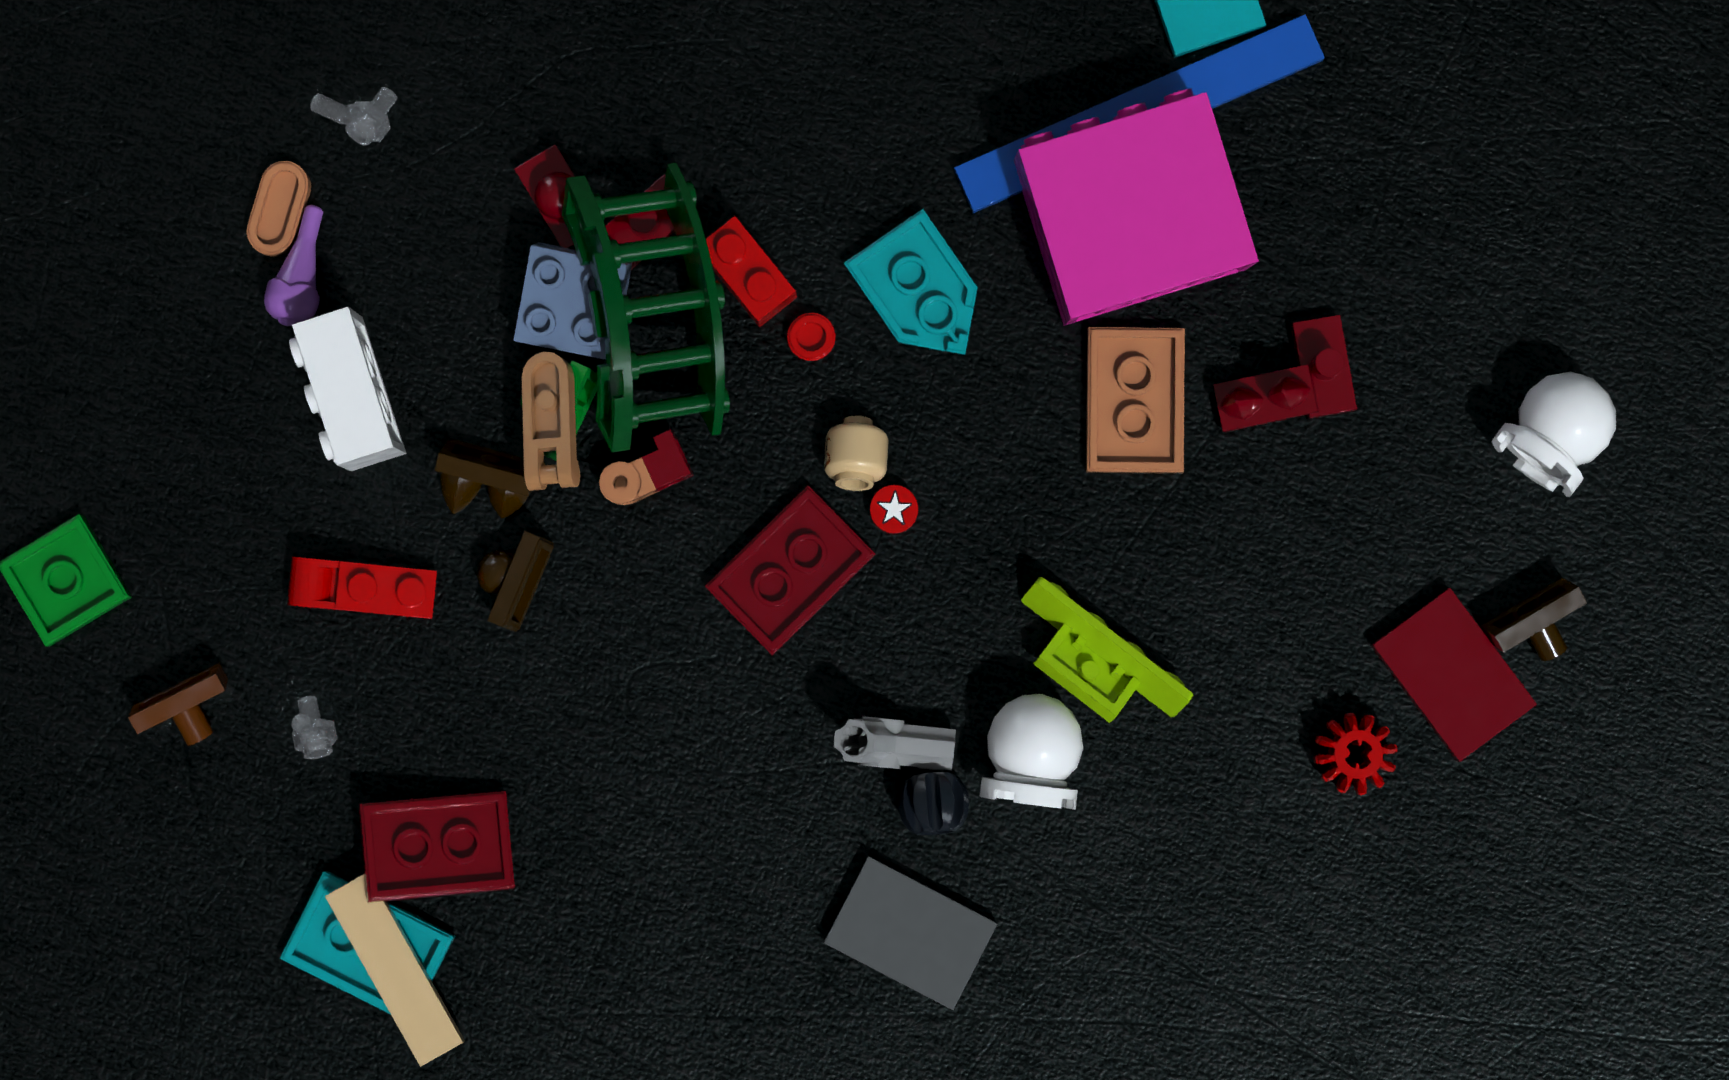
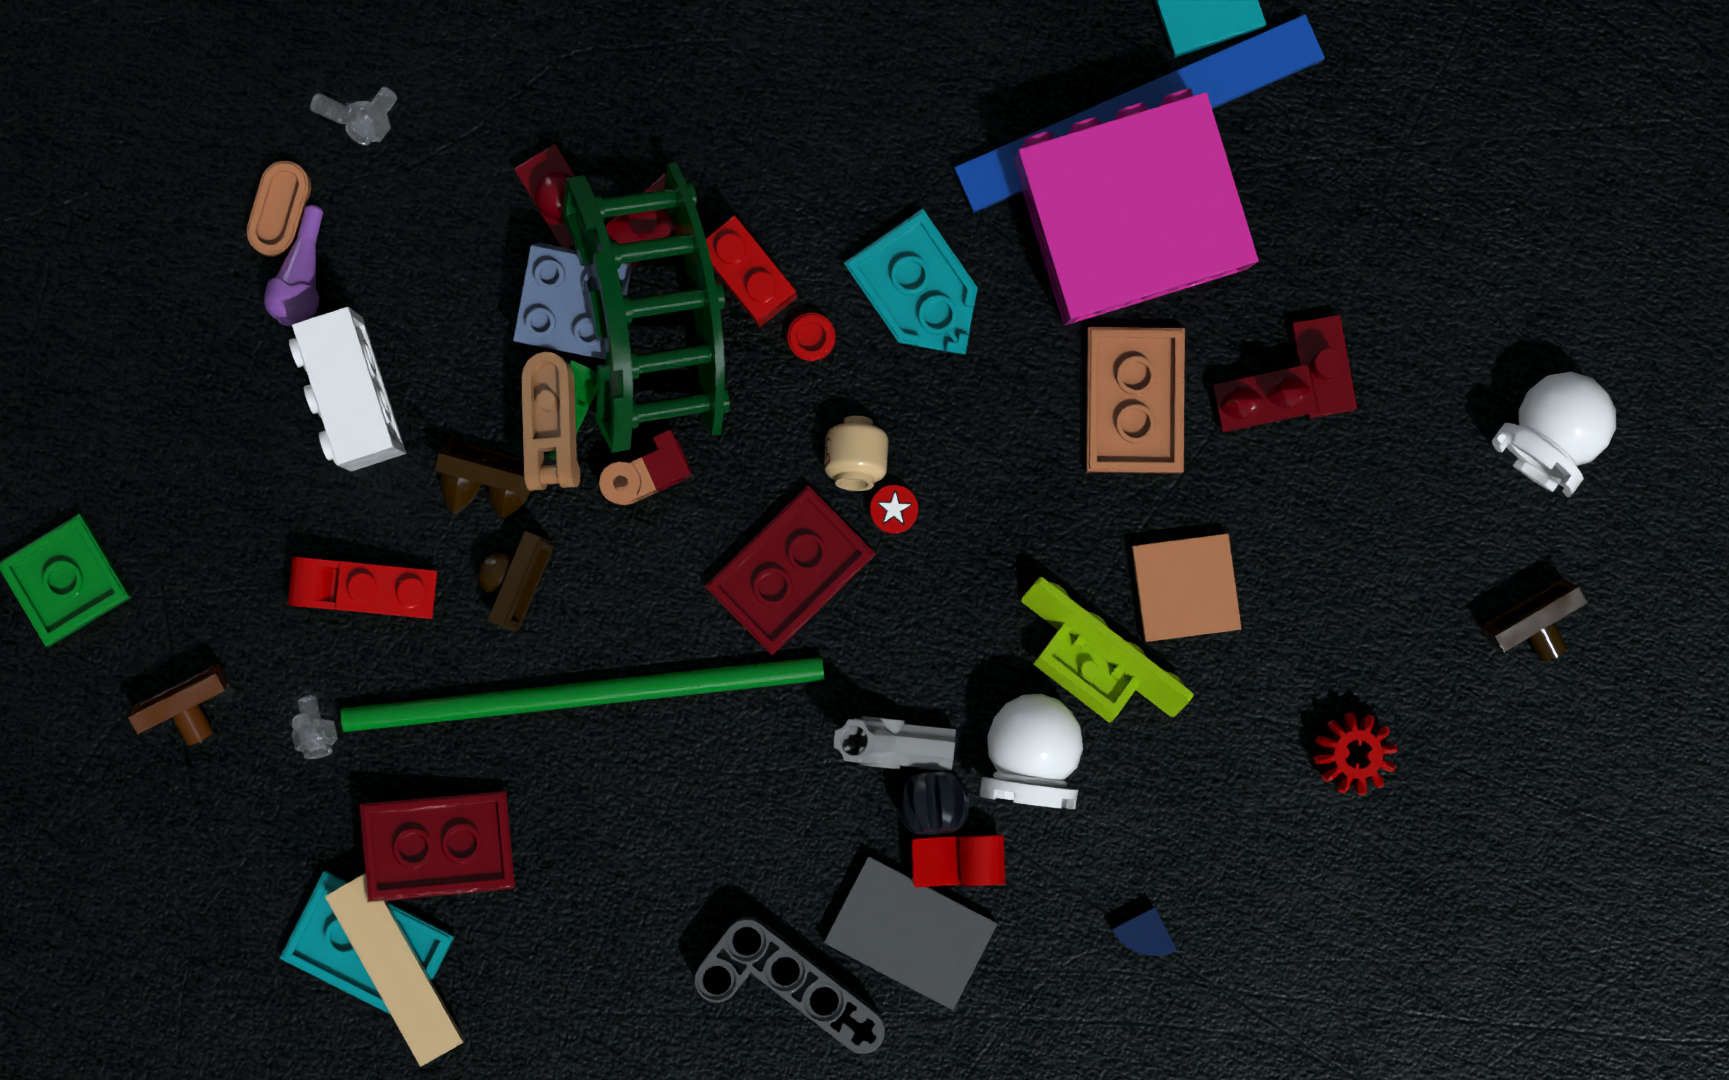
(582, 694): none -> green piece
(795, 992): none -> dark grey beam
(958, 860): none -> red panel
(1145, 934): none -> dark blue tile
(1186, 587): none -> nougat tile
(1453, 674): dark red tile -> none

